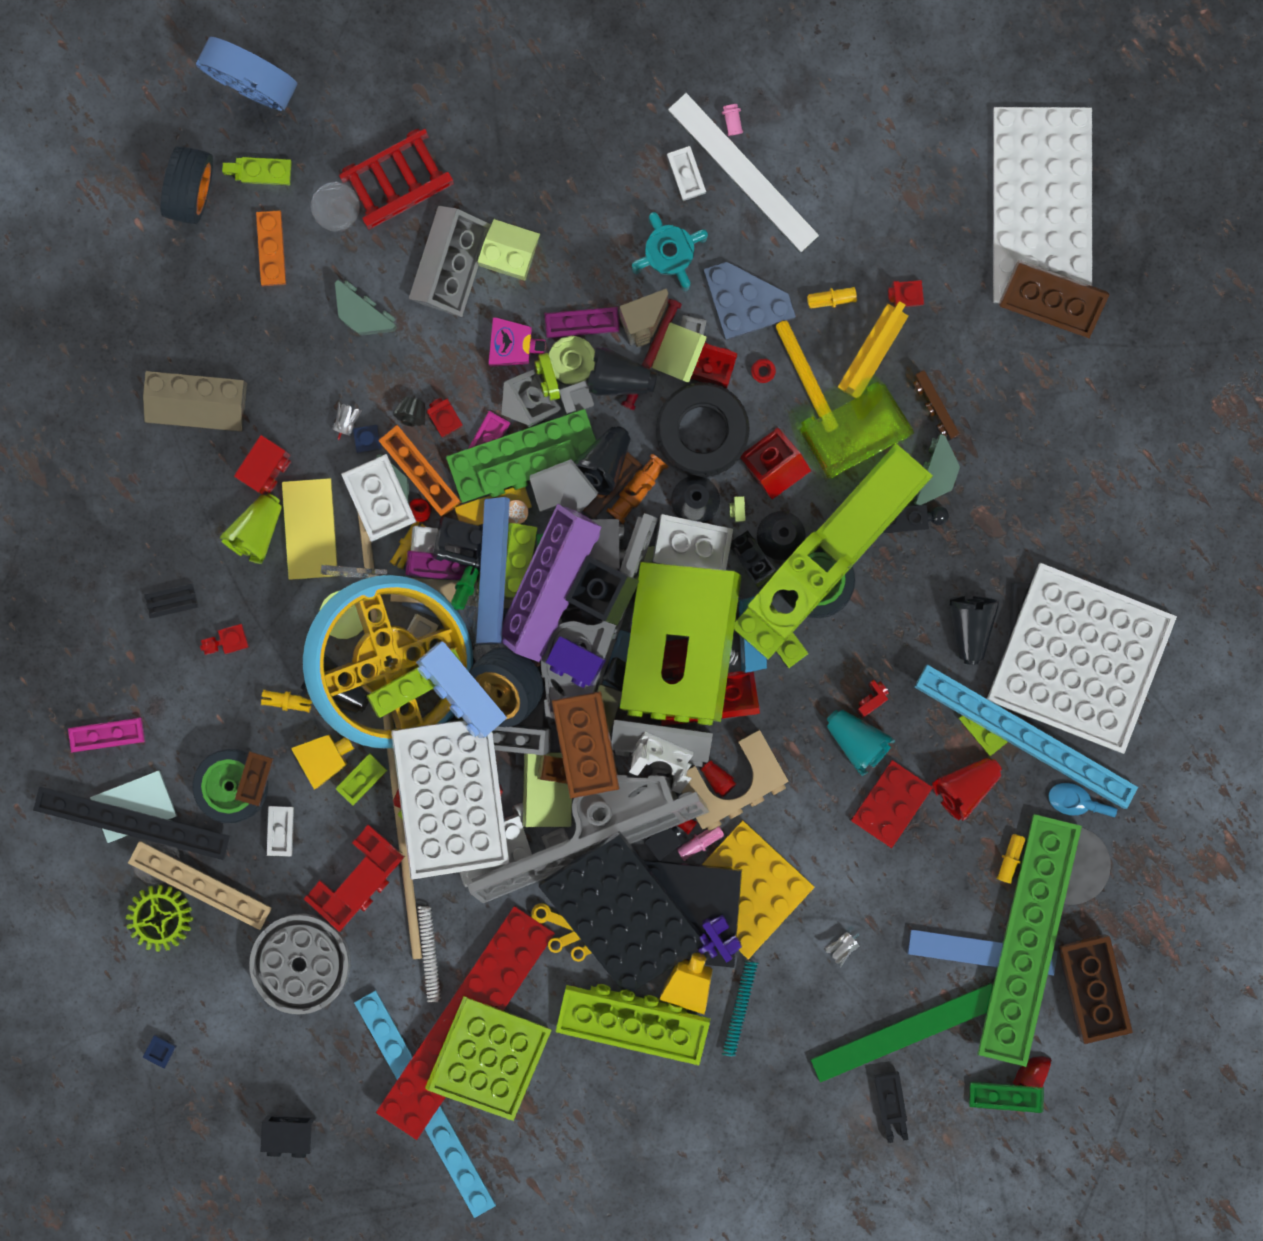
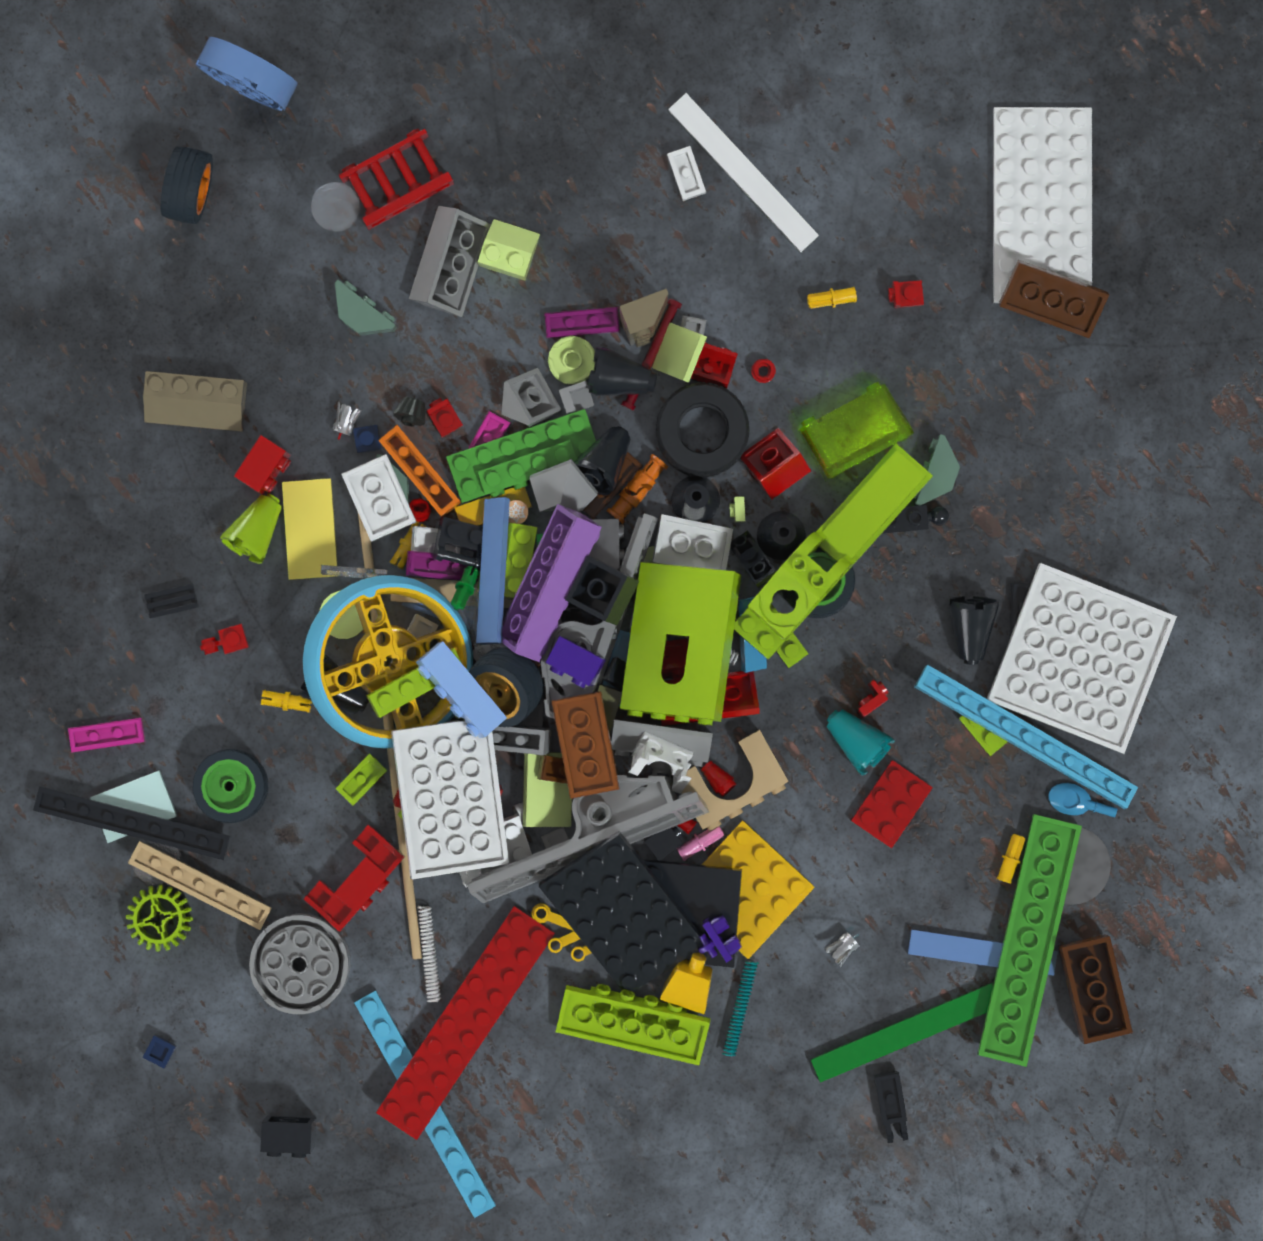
(254, 778): reddish brown plate -> none
(260, 170): lime hinge -> none
(271, 248): orange plate -> none
(280, 831): white plate -> none
(322, 758): yellow torso -> none
(488, 1058): lime plate -> none
(512, 344): dark pink torso -> none
(549, 386): lime plate -> none
(669, 265): teal plate -> none
(732, 119): bright pink pin -> none
(745, 301): sand blue plate -> none
(802, 368): yellow axle -> none
(873, 350): yellow fence -> none
(935, 406): reddish brown plate -> none
(967, 787): red cone -> none
(1007, 1097): green tile -> none
(1034, 1073): red brick -> none

